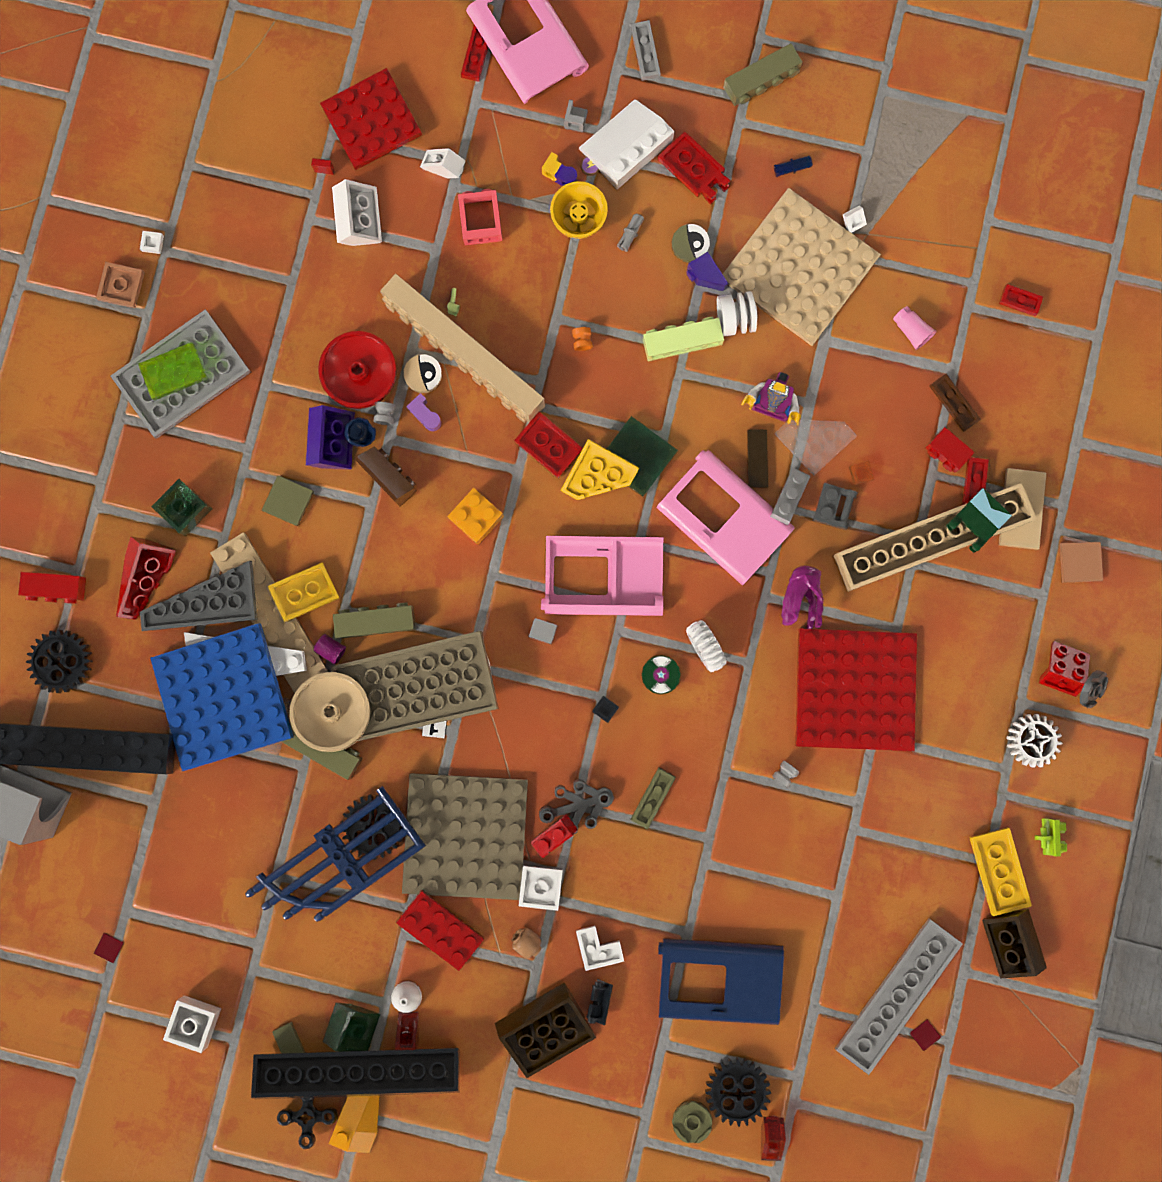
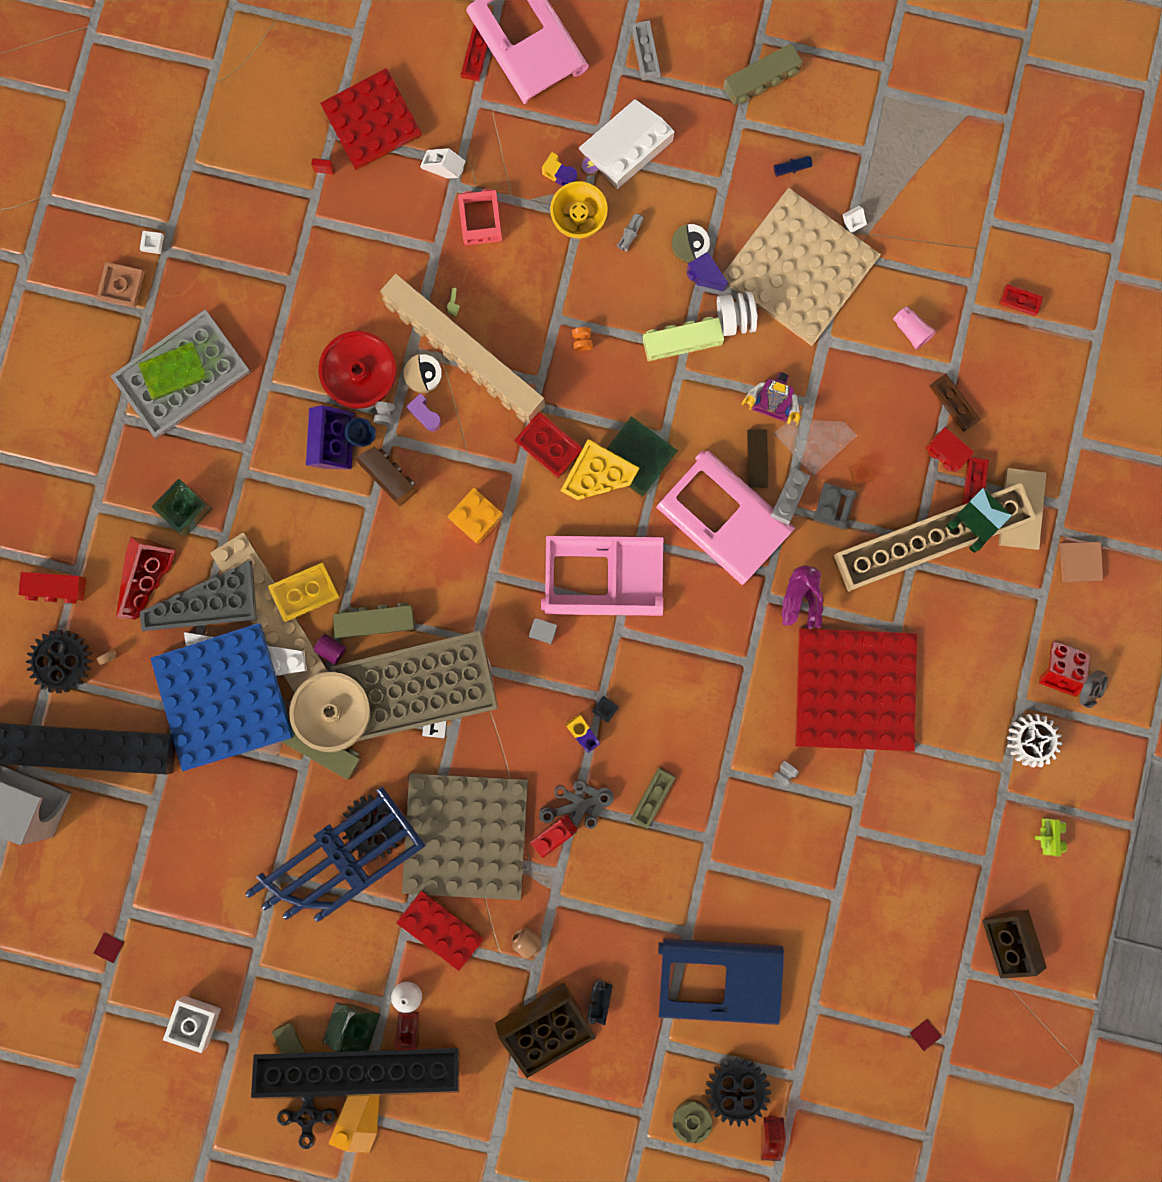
(107, 657): none -> medium nougat tile
(287, 500): olive tile -> none
(356, 213): white slope -> none
(540, 887): white plate -> none
(575, 117): light grey panel -> none
(582, 733): none -> leg
(593, 953): white plate -> none
(661, 674): dark green tile -> none
(694, 167): red tile -> none
(706, 646): white gear -> none
(898, 996): light grey plate -> none
(1000, 871): yellow plate -> none

